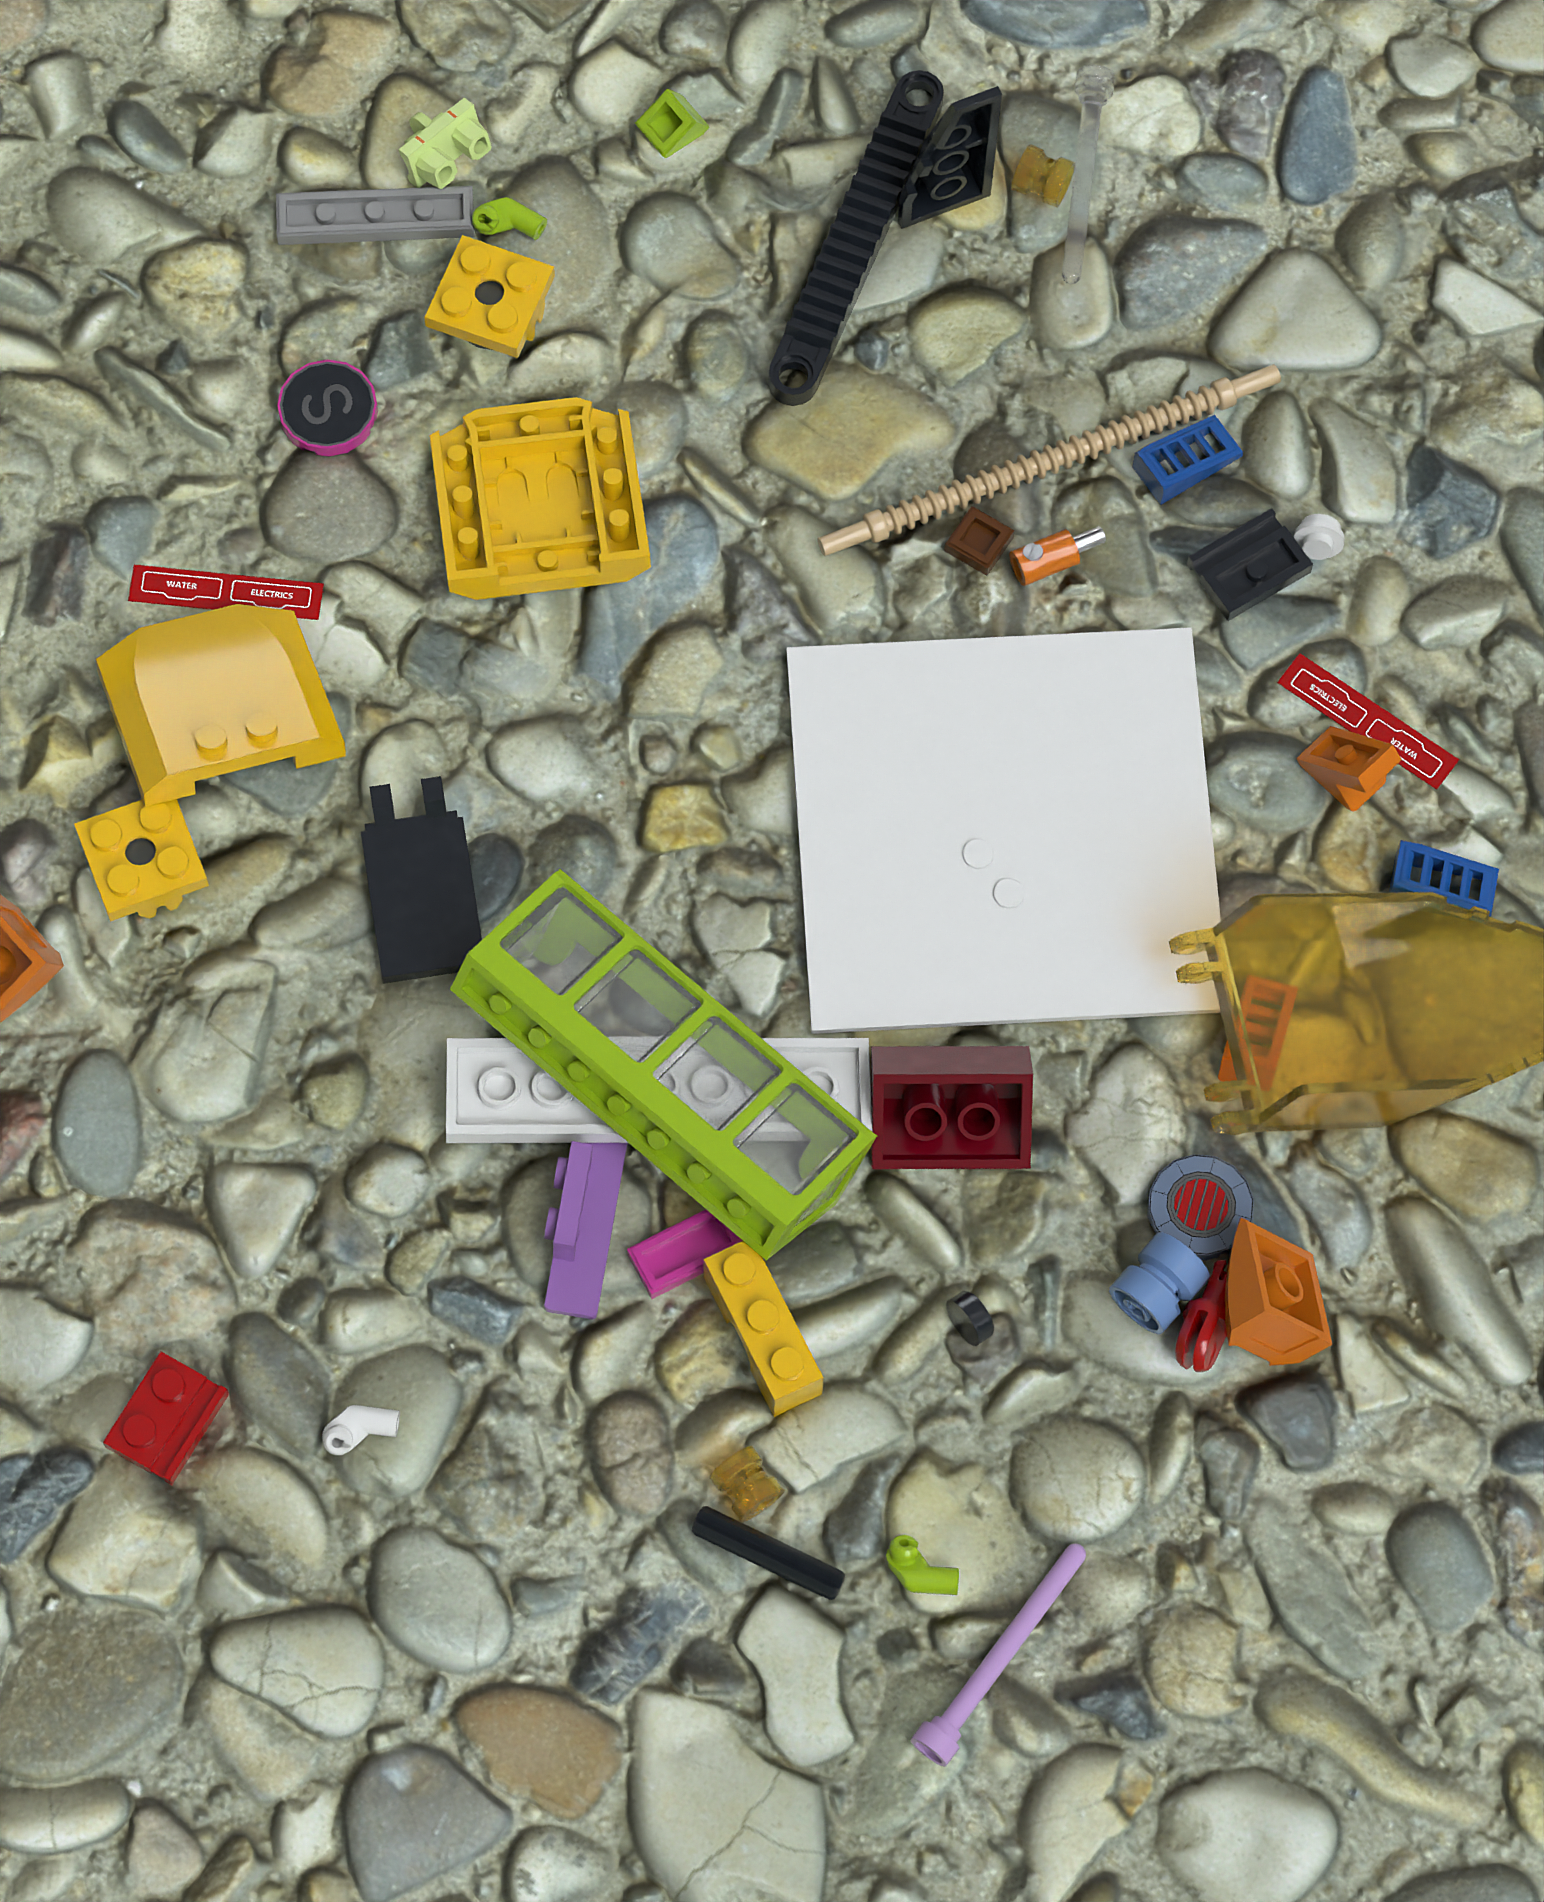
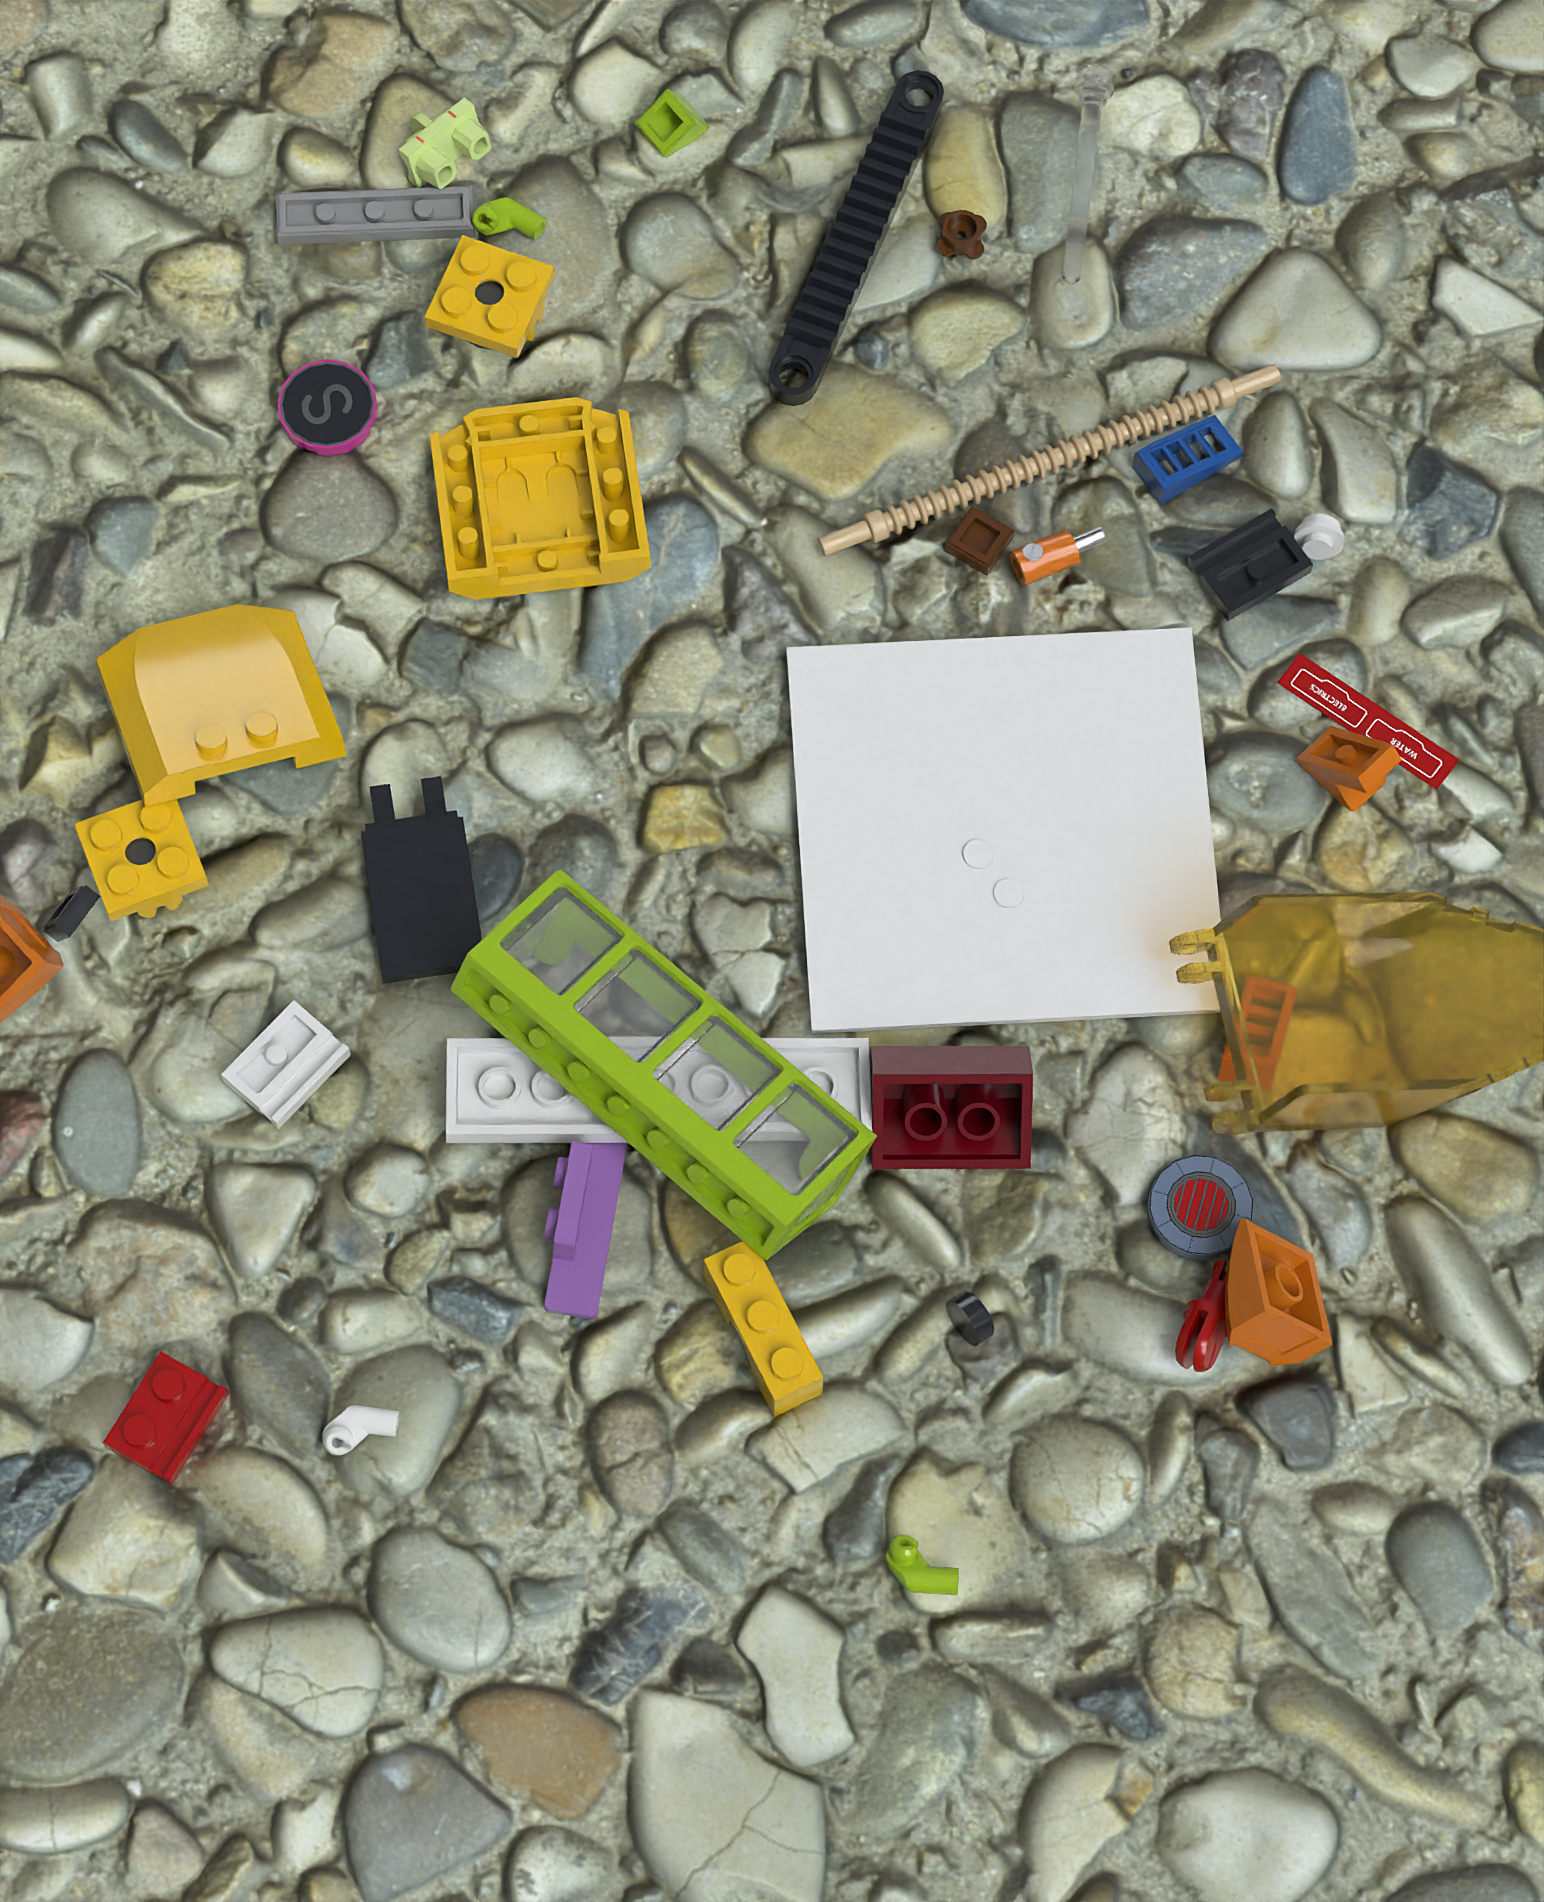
(71, 913): none -> black tile
(221, 590): red sticker -> none
(285, 1064): none -> white plate
(679, 1251): dark pink tile -> none
(746, 1483): clear yellow wheel -> none
(768, 1552): black axle -> none
(940, 1736): lavender piece -> none
(954, 160): black wedge -> none
(961, 222): none -> reddish brown plate
(1043, 176): clear yellow wheel -> none
(1164, 1277): medium blue wheel -> none
(1429, 859): blue slope -> none

